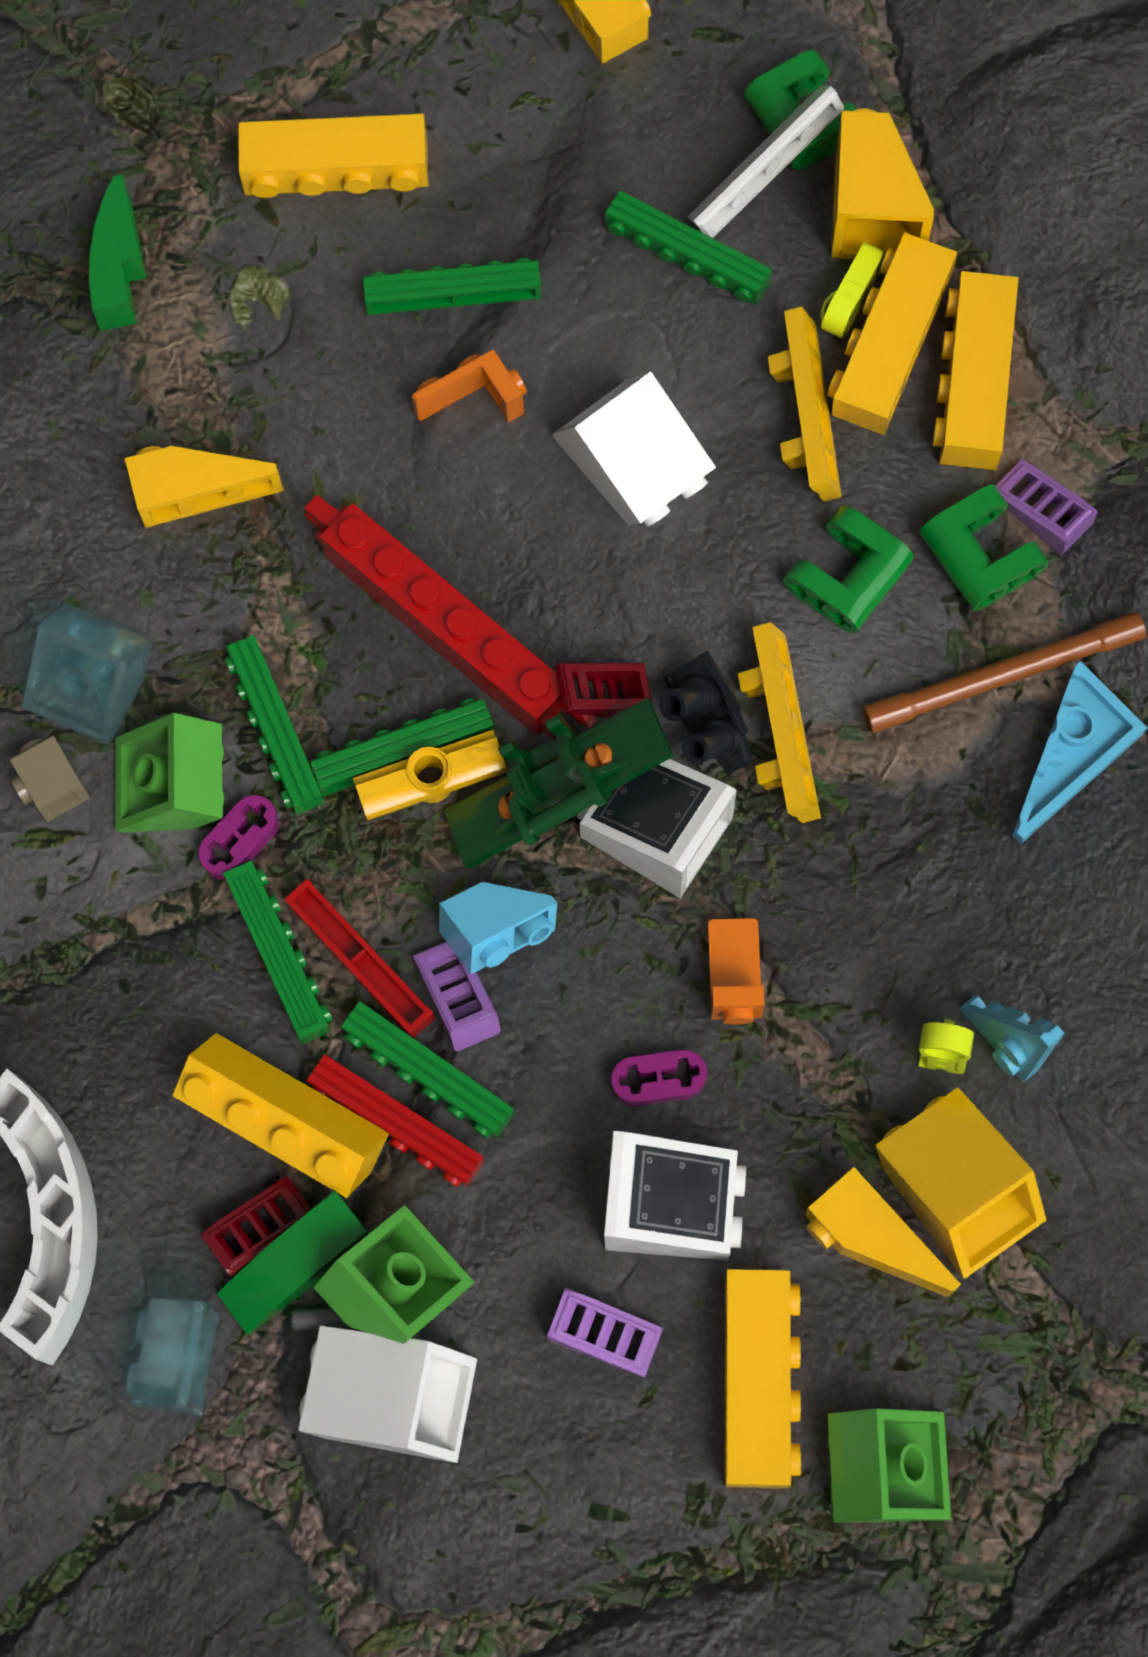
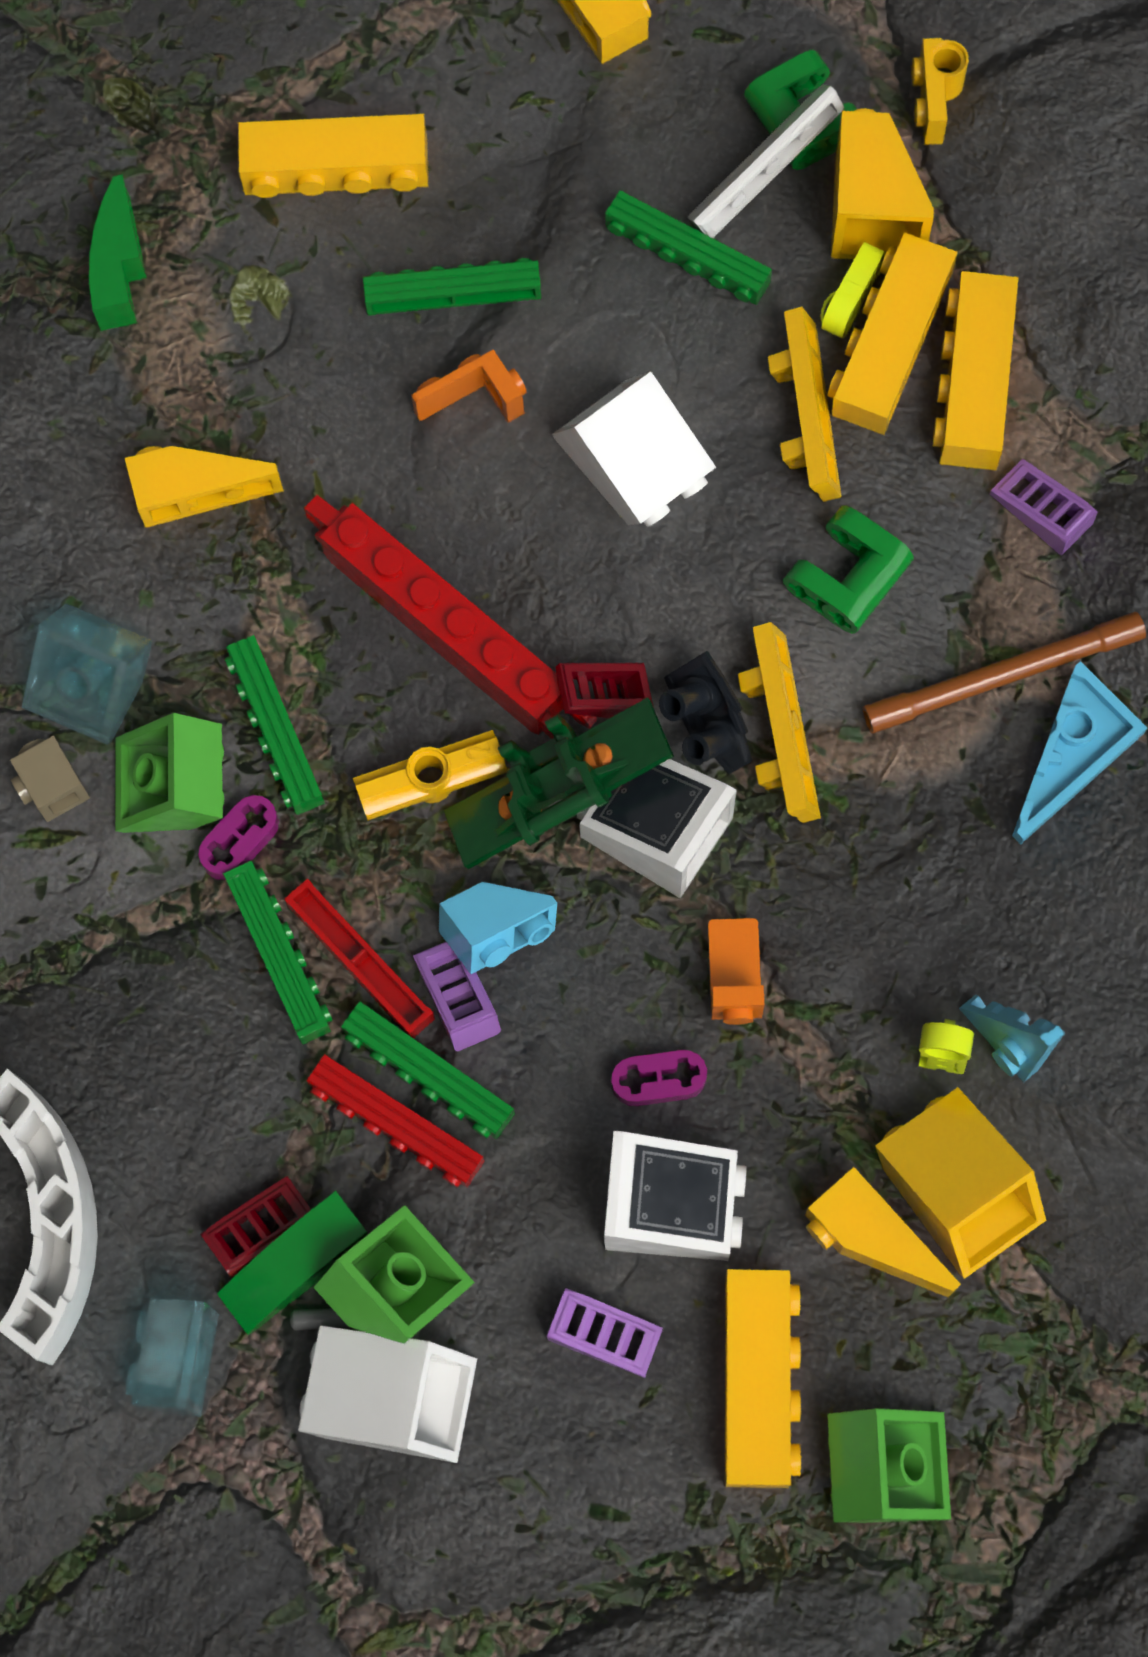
(280, 1114): yellow brick -> none
(444, 727): green piece -> none
(937, 86): none -> yellow plate
(965, 561): green connector -> none

